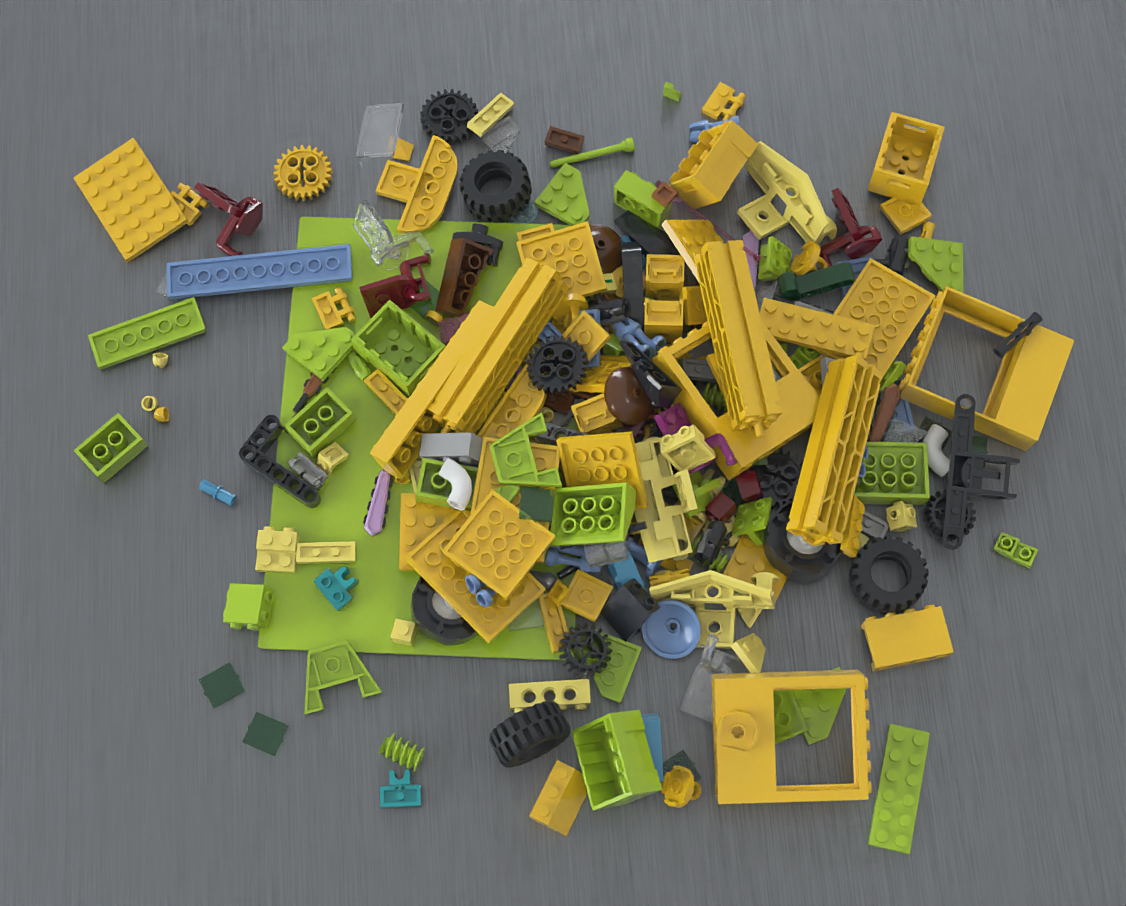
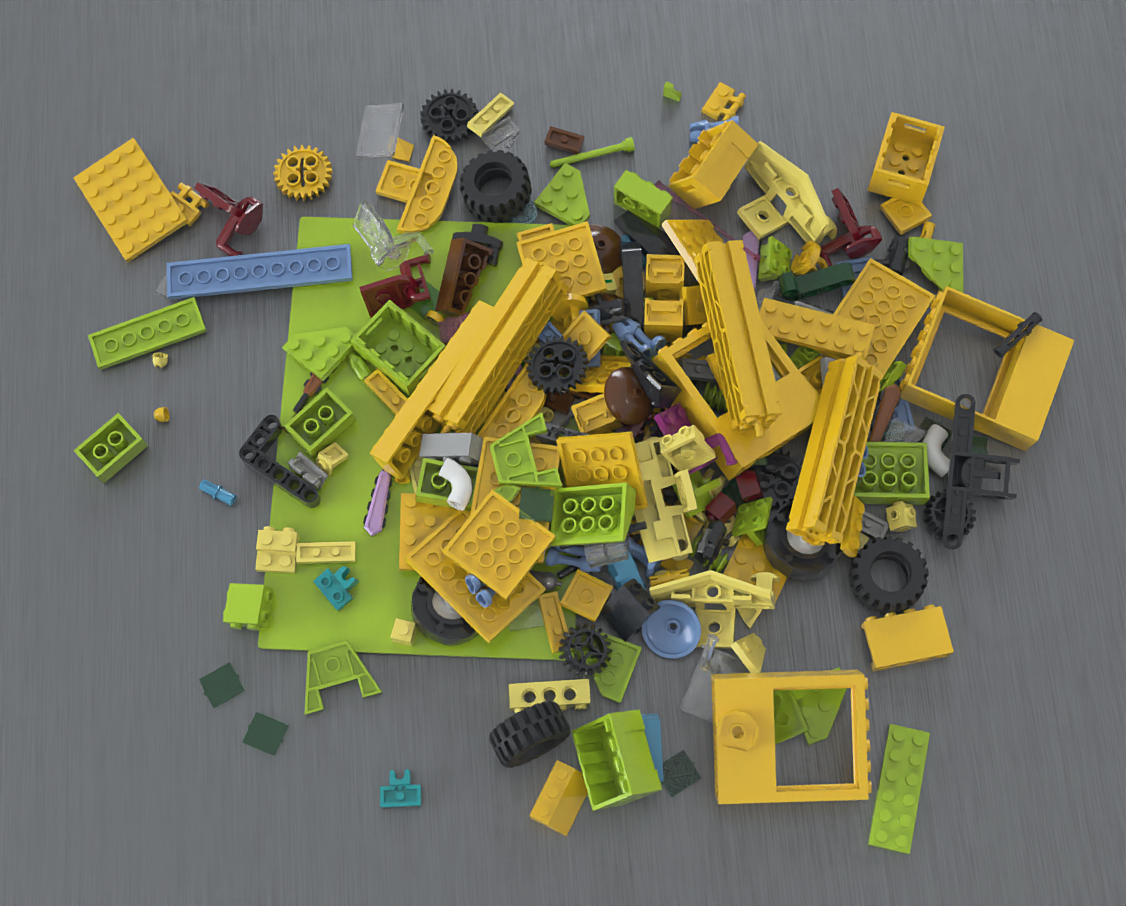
(146, 402): light yellow hinge -> none
(328, 312): yellow plate -> none
(402, 751): lime piece -> none
(558, 592): yellow slope -> none
(664, 194): dark orange plate -> none
(680, 787): yellow tile -> none
(1015, 550): lime slope -> none

